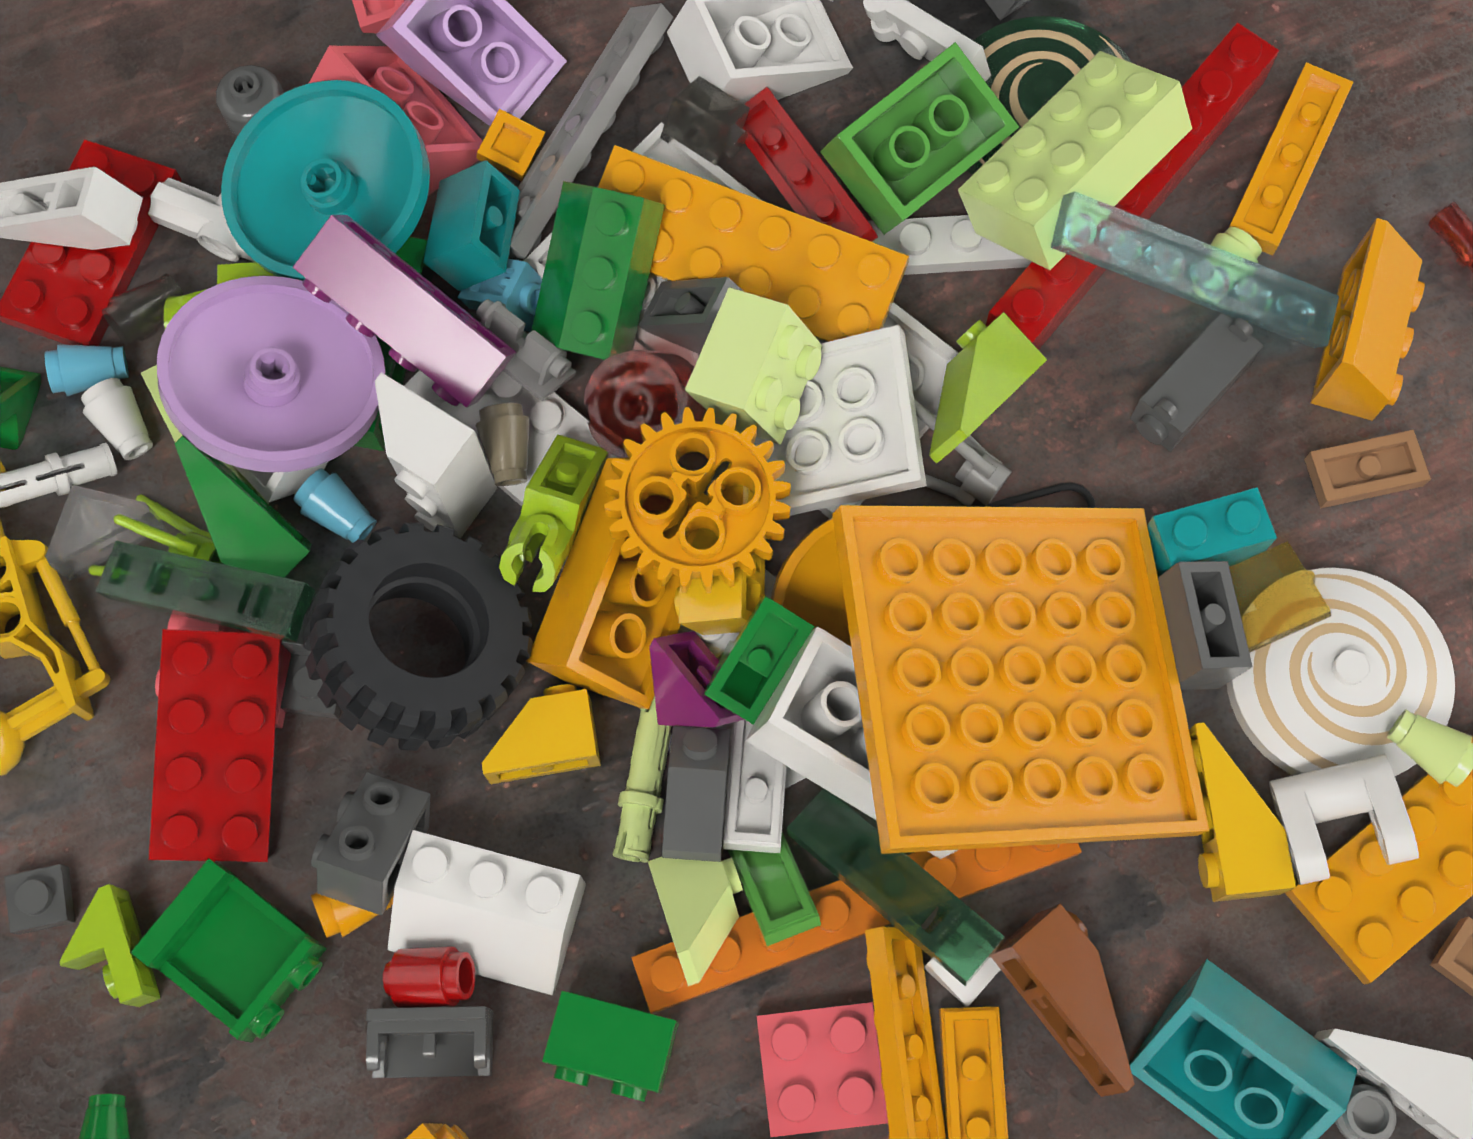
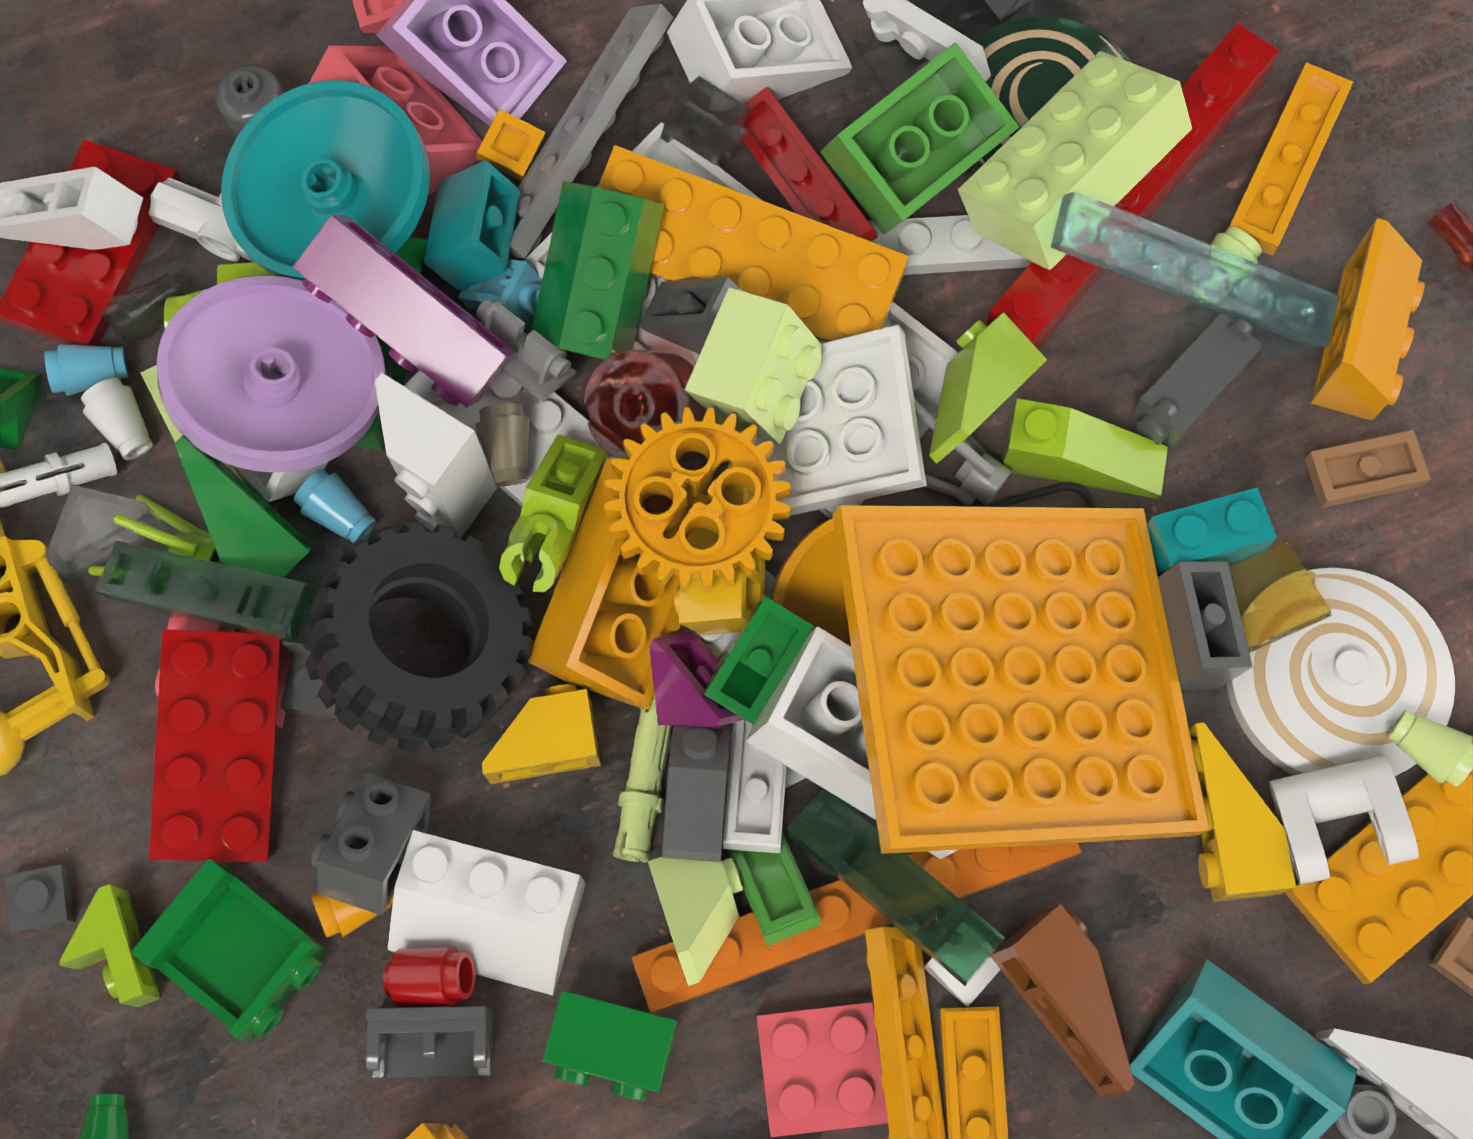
(1081, 449): none -> lime slope

